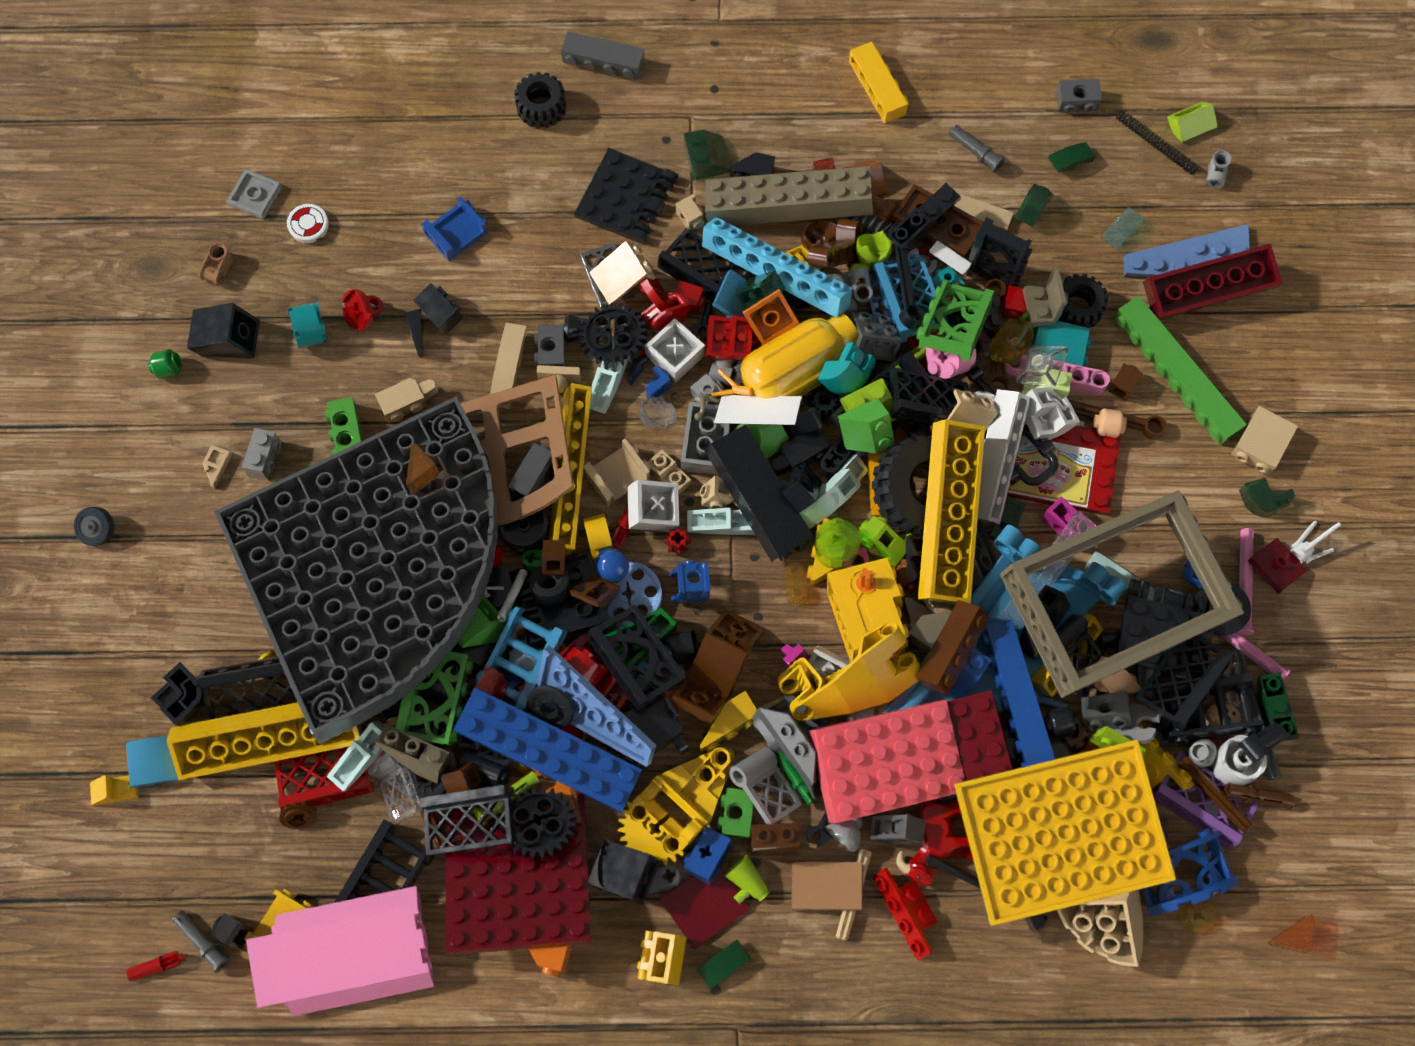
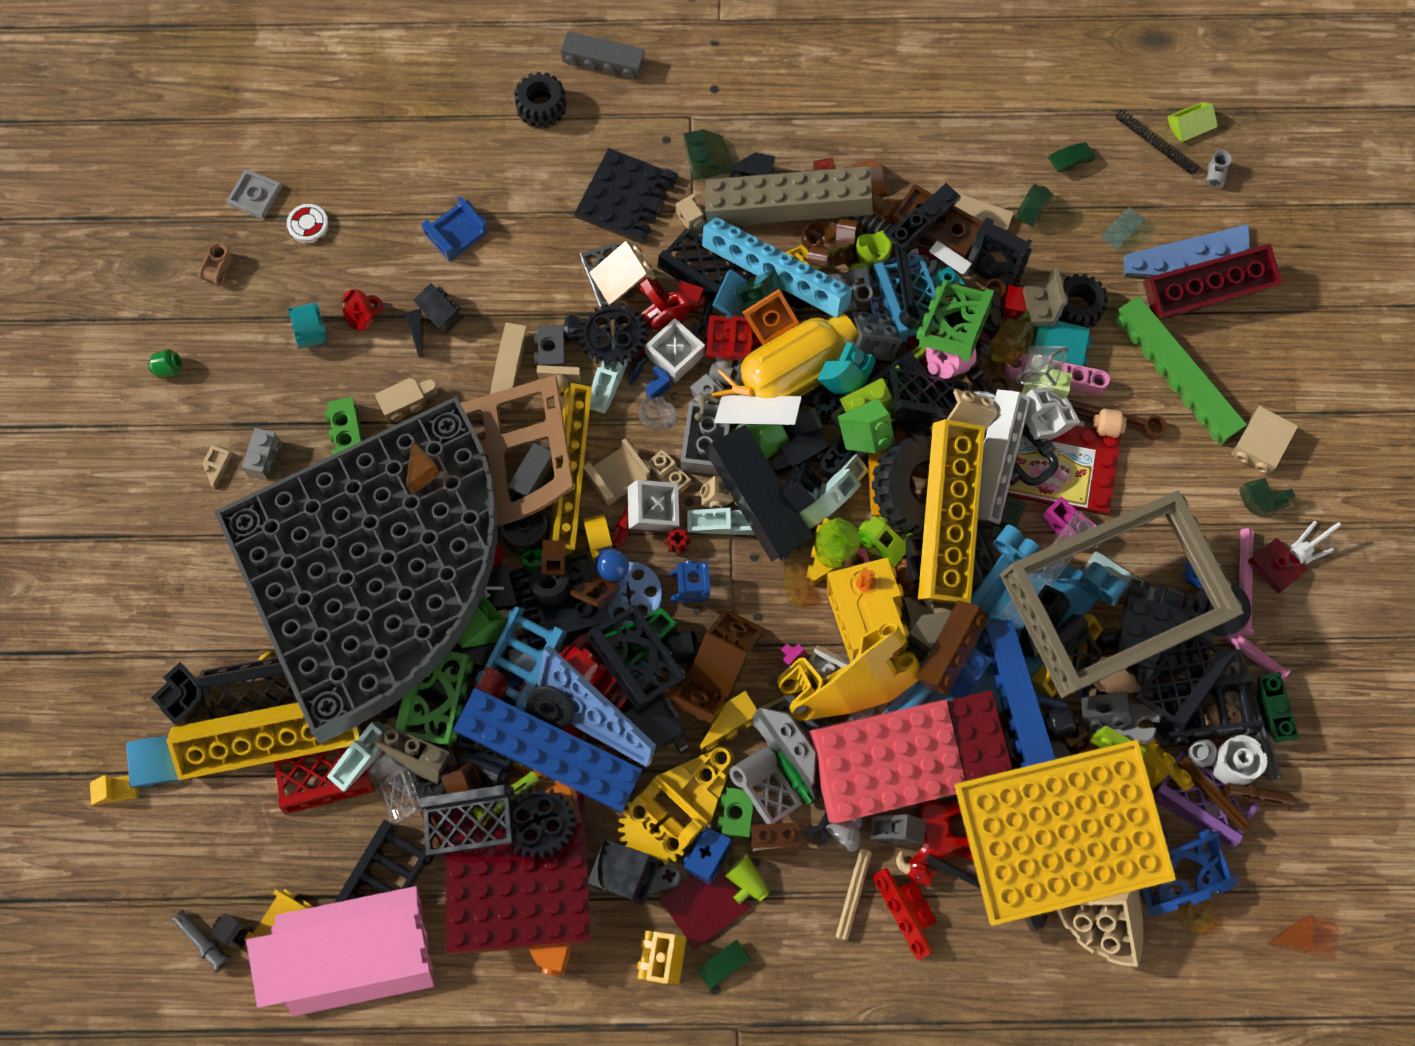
(93, 526): black wheel -> none
(156, 965): red piece -> none
(223, 332): black slope -> none
(298, 821): reddish brown gear -> none
(512, 595): white piece -> none
(827, 886): medium nougat tile -> none
(878, 82): yellow brick -> none
(983, 153): dark grey pin -> none
(1087, 89): dark grey brick -> none
(1125, 381): reddish brown brick -> none
(1259, 744): black piece -> none

